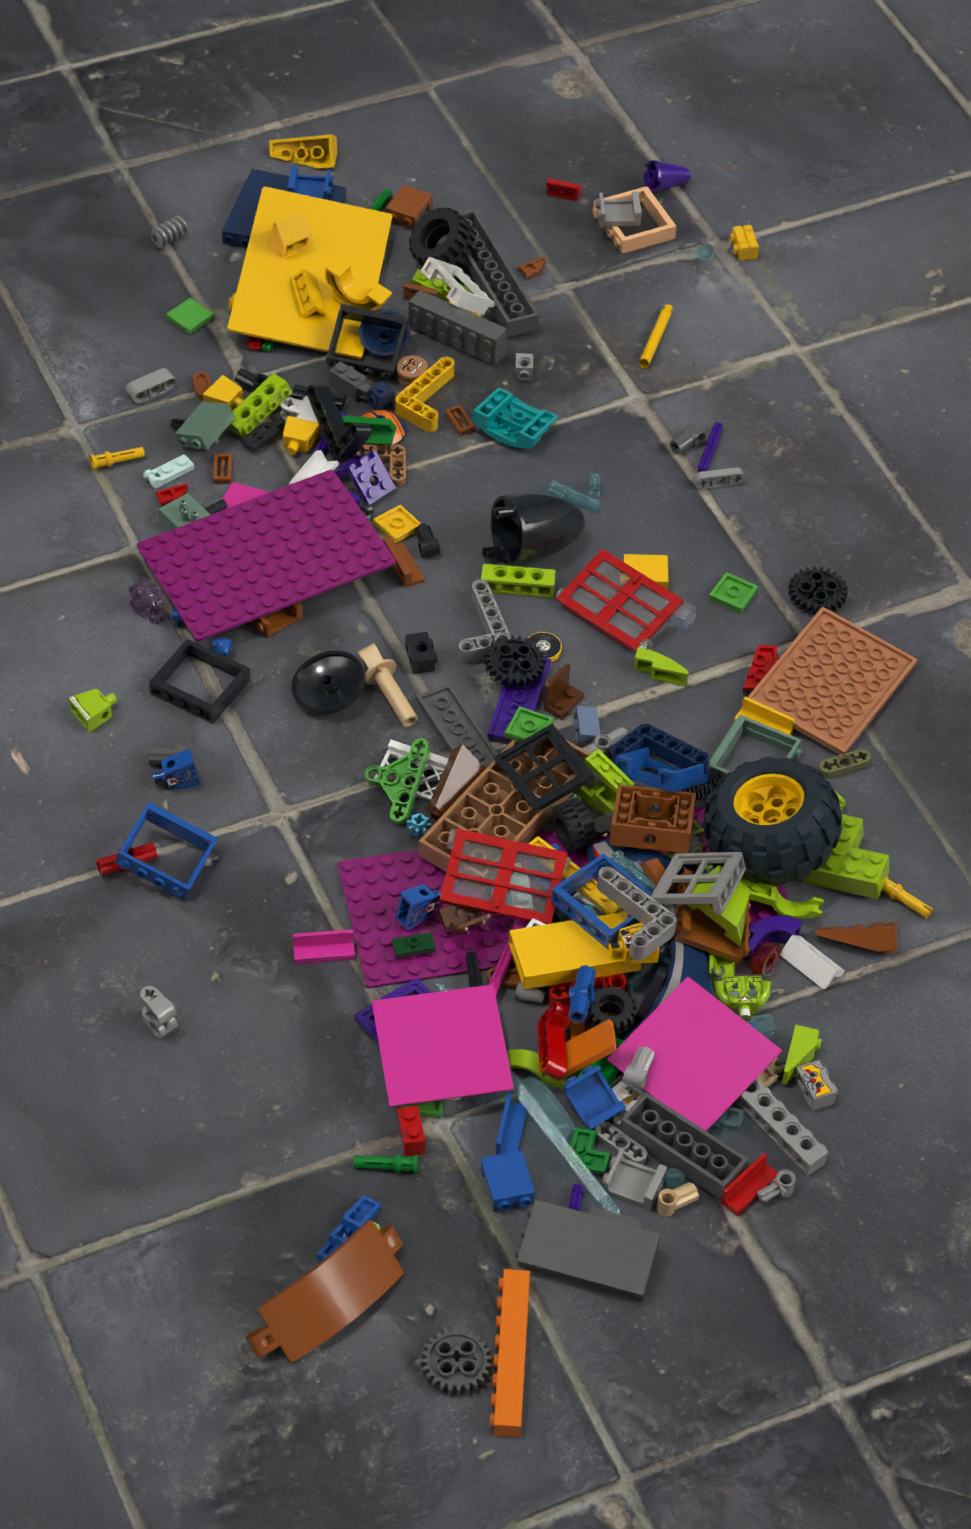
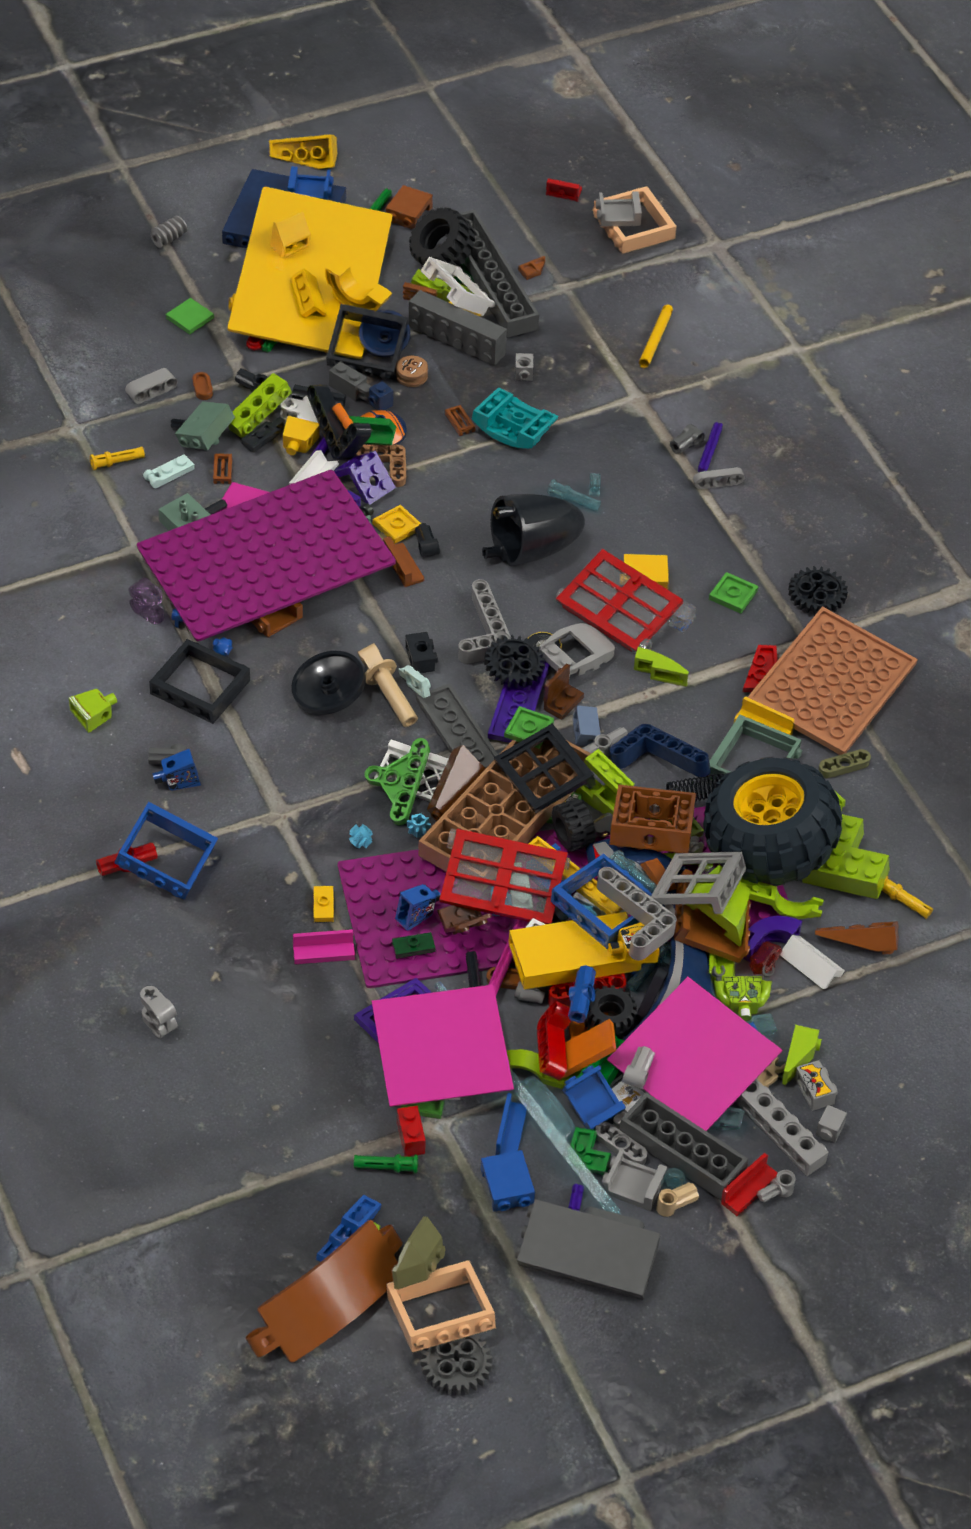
(170, 494): red tile -> none
(224, 392): yellow torso -> none
(323, 904): none -> yellow plate
(342, 415): none -> orange piece
(361, 836): none -> medium azure gear
(410, 402): yellow beam -> none
(415, 680): none -> light aqua hinge
(419, 1255): none -> olive wedge
(450, 1330): none -> light nougat window
(511, 1355): orange brick -> none
(519, 580): lime brick -> none
(592, 639): none -> light grey slope
(664, 176): dark purple cone -> none
(668, 778): blue hinge -> none
(705, 251): clear light blue plate -> none
(744, 242): yellow brick -> none
(831, 1124): none -> light grey brick

